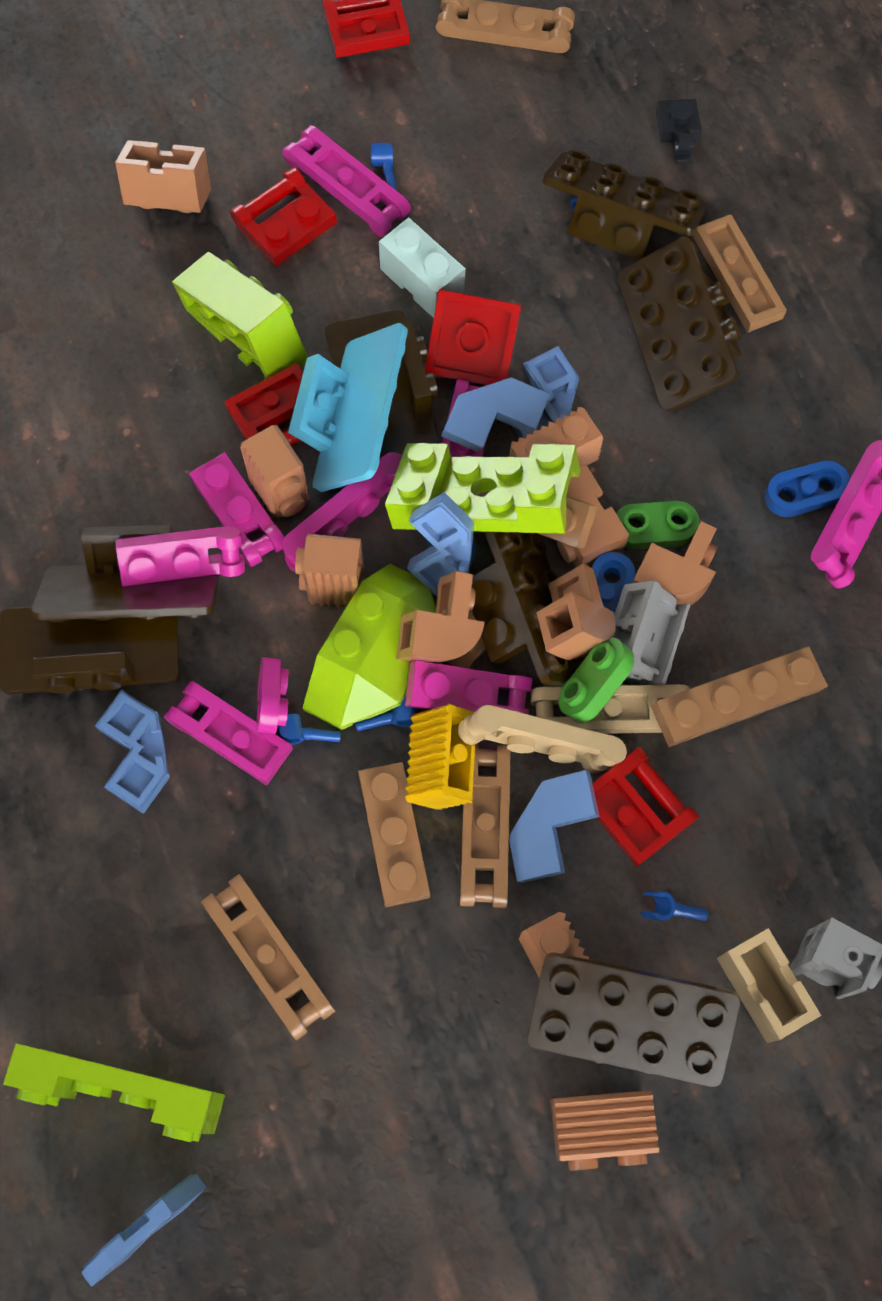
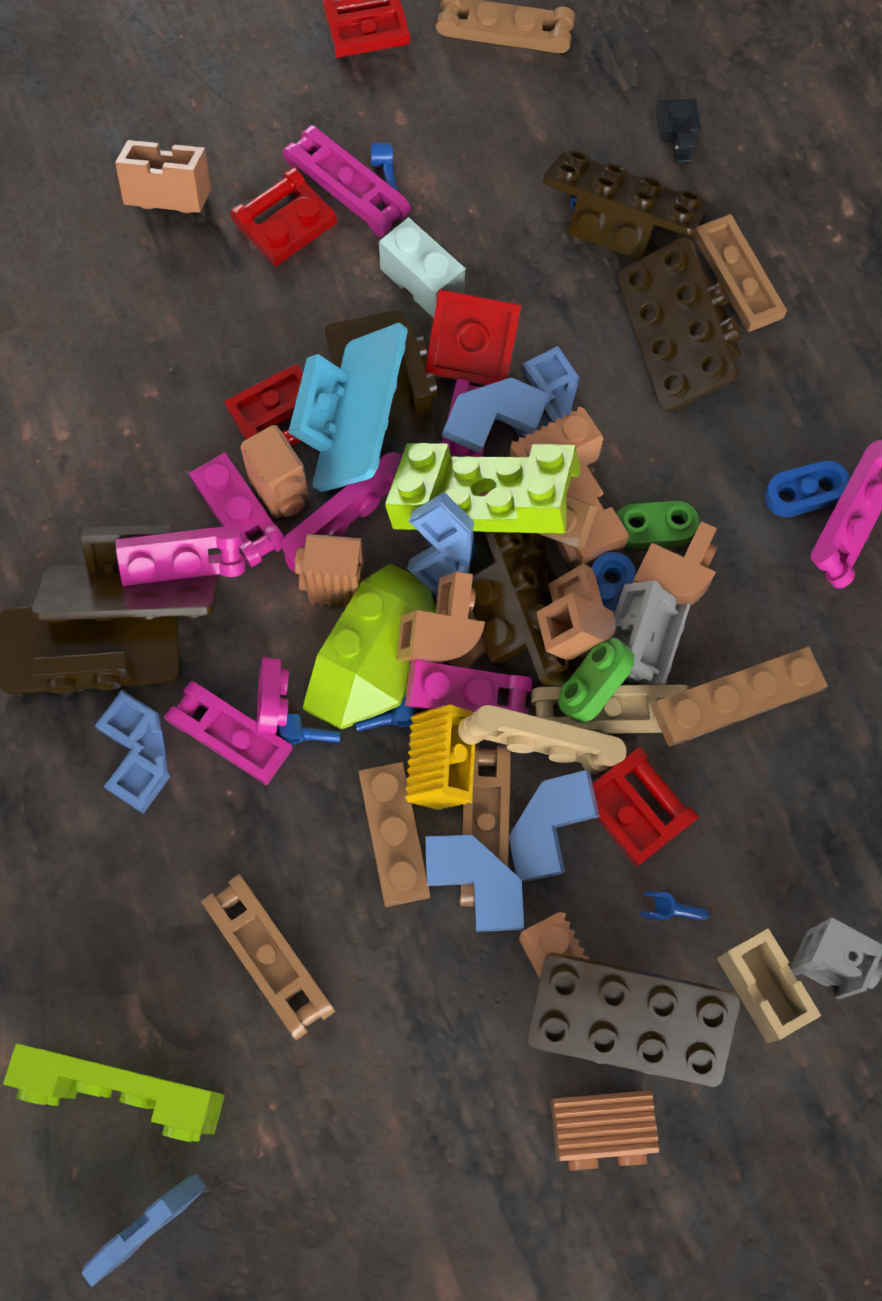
(242, 312): lime wedge -> none
(466, 862): none -> medium blue tile

